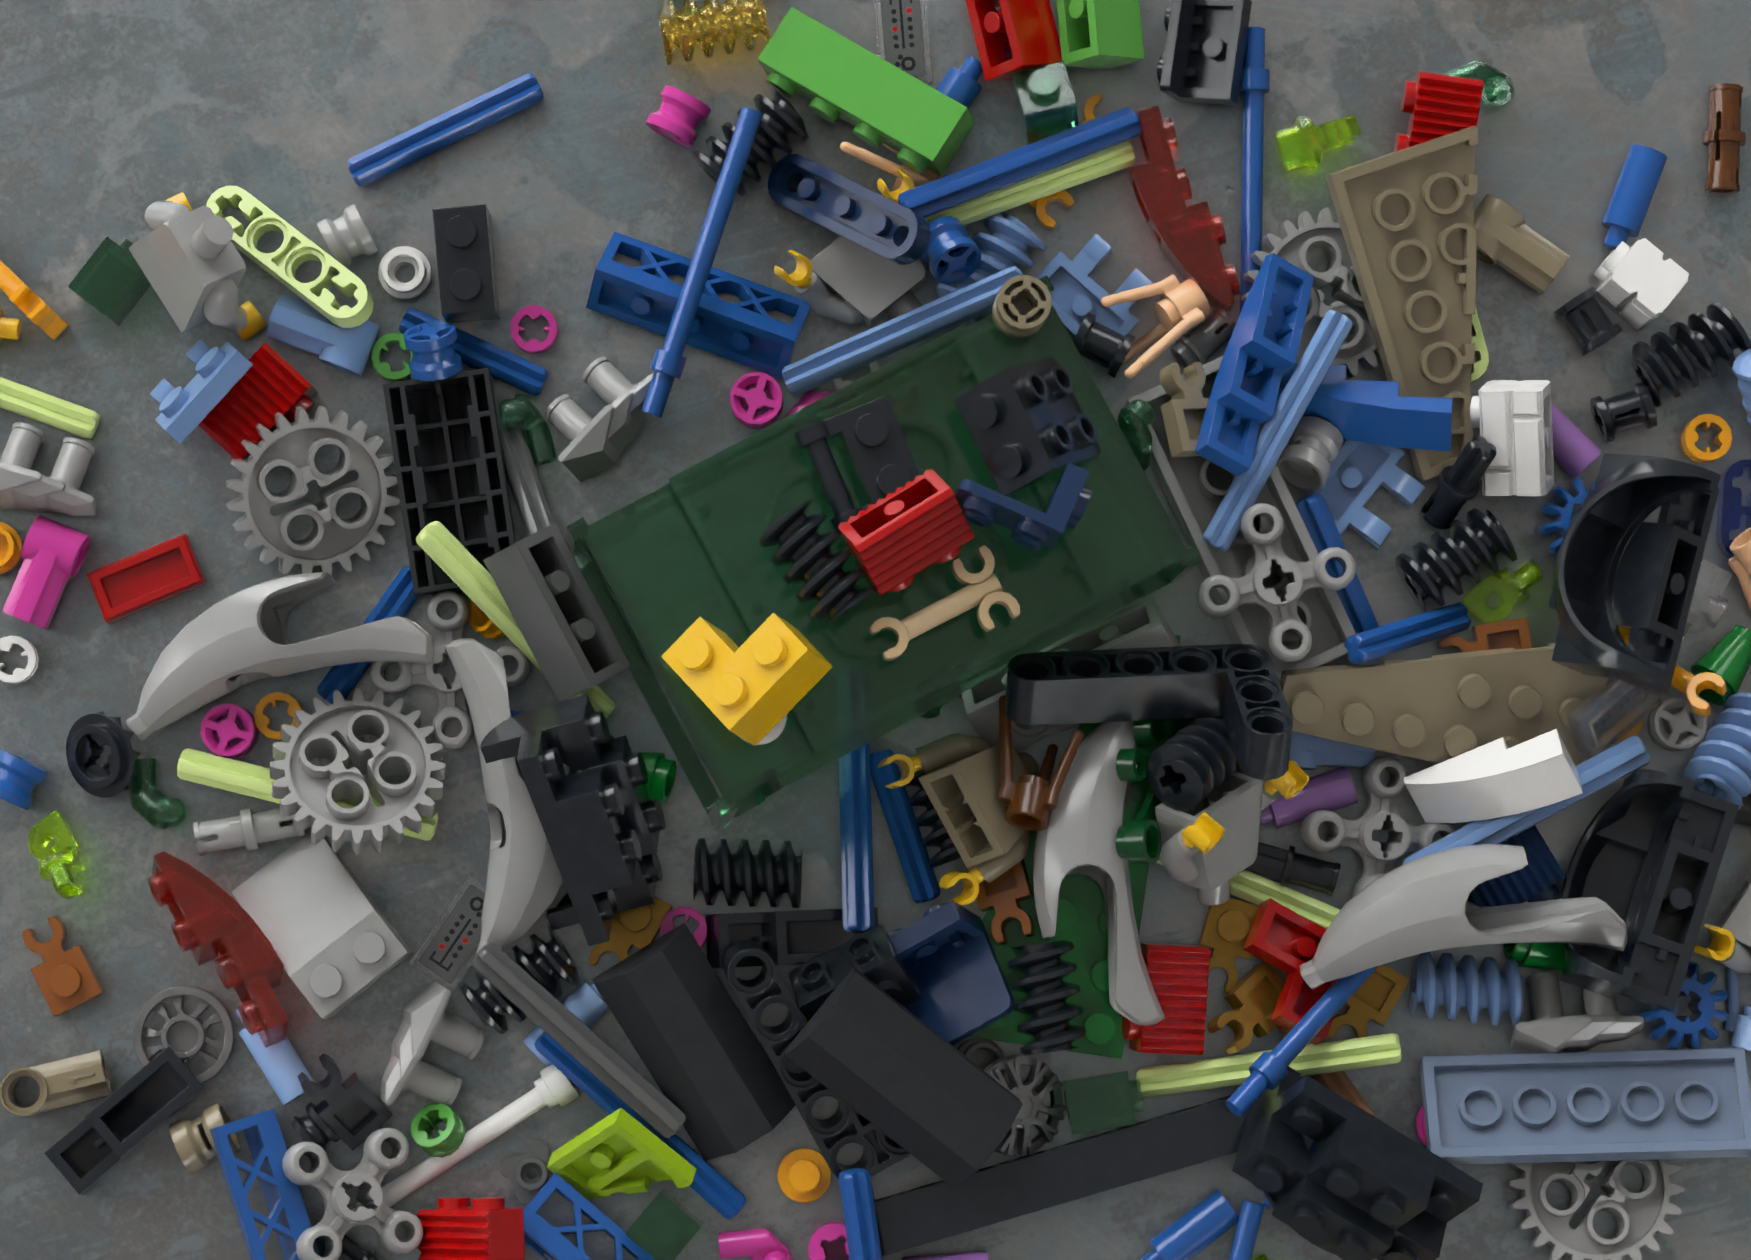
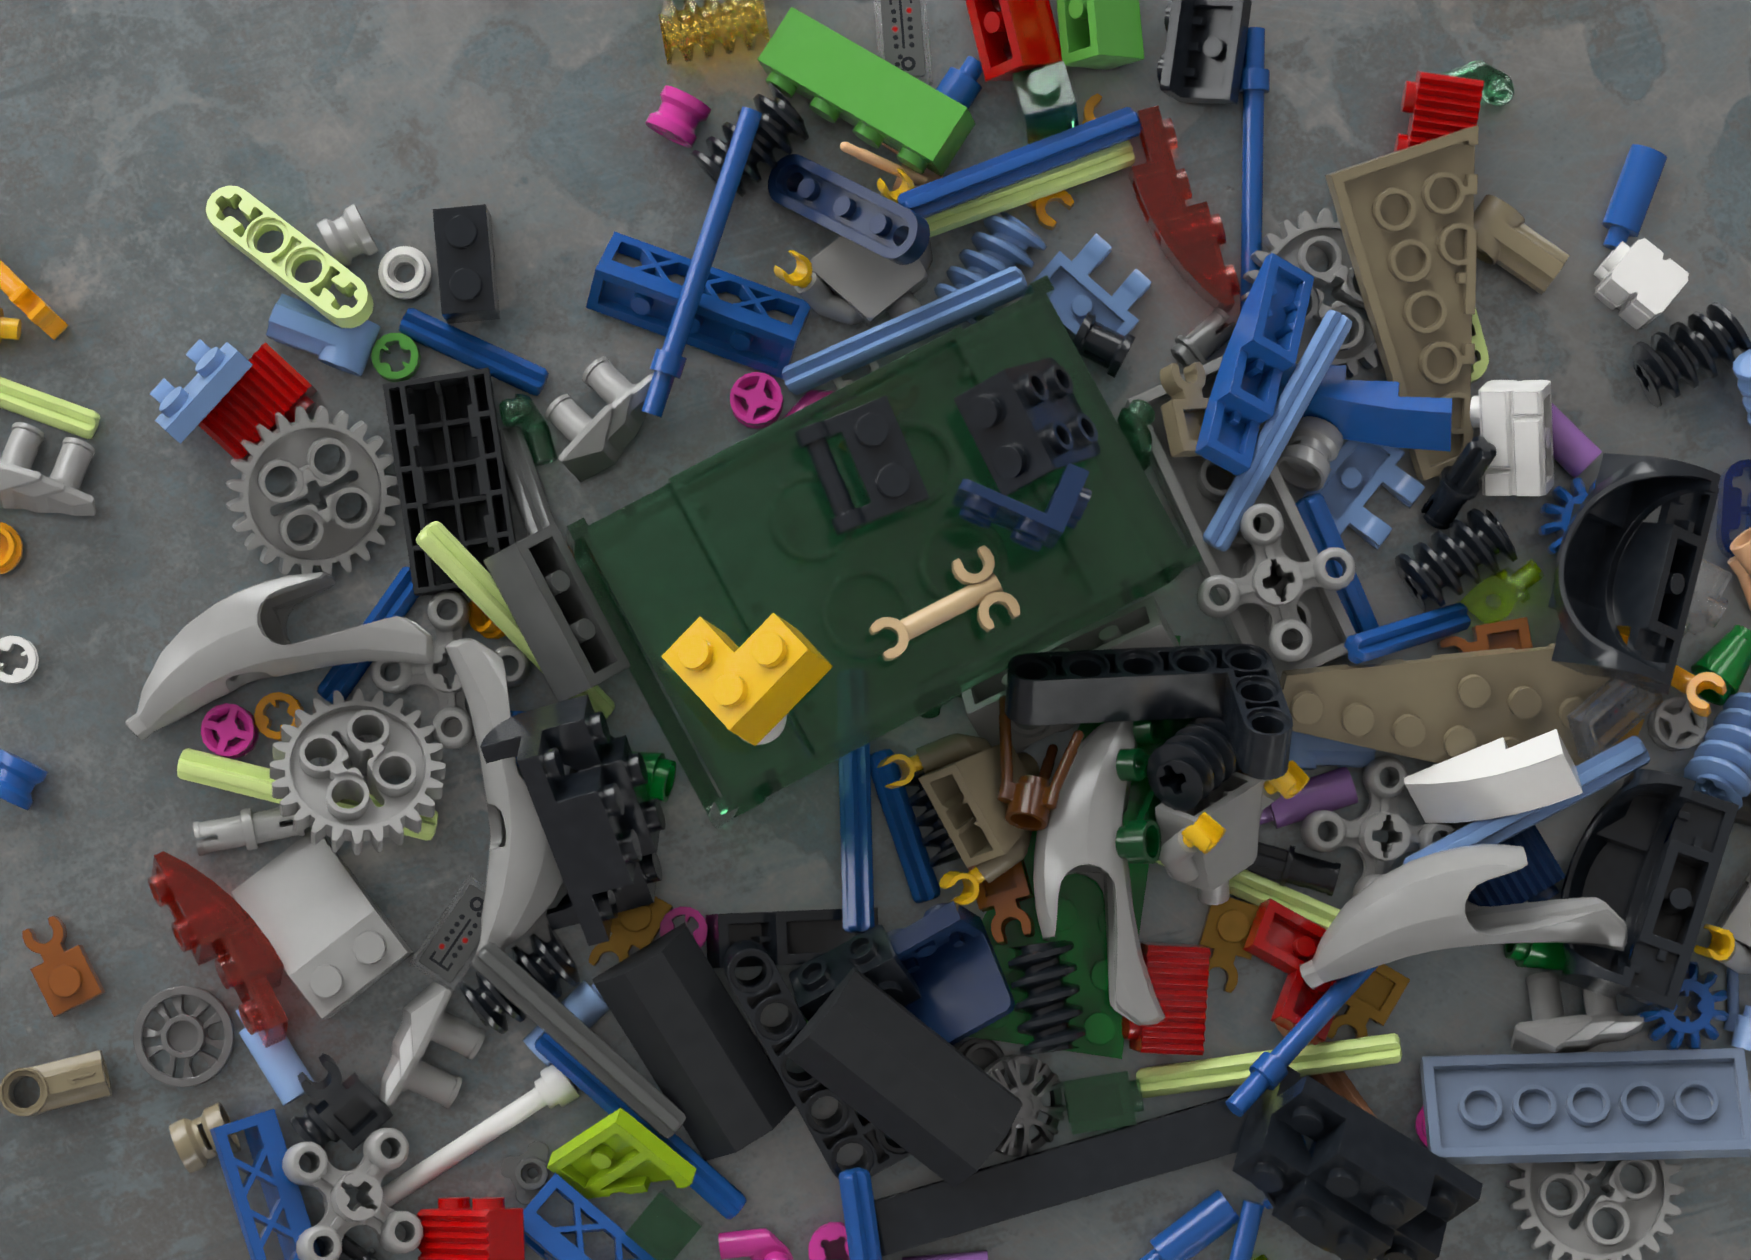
(50, 558): dark pink piece -> none
(61, 861): clear neon green piece -> none
(84, 748): black gear -> none
(111, 280): clear green brick -> none
(124, 1121): black slope -> none
(146, 578): red tile -> none
(151, 802): clear green arm -> none
(195, 267): light grey torso -> none
(427, 1119): bright green bush -> none
(432, 350): blue wheel -> none
(445, 129): blue axle -> none
(534, 312): dark pink bush -> none
(747, 873): black piece -> none
(804, 1175): light orange plate -> none
(815, 564): black piece -> none
(907, 532): red brick -> none
(950, 251): blue wheel -> none
(1019, 317): dark tan wheel -> none
(1178, 310): light nougat plant -> none
(1253, 1006): pearl gold plate -> none
(1305, 142): clear neon green piece -> none
(1467, 987): medium blue piece -> none
(1571, 313): black bush -> none
(1637, 401): black bush -> none
(1721, 440): light orange bush -> none
(1724, 138): reddish brown pin -> none

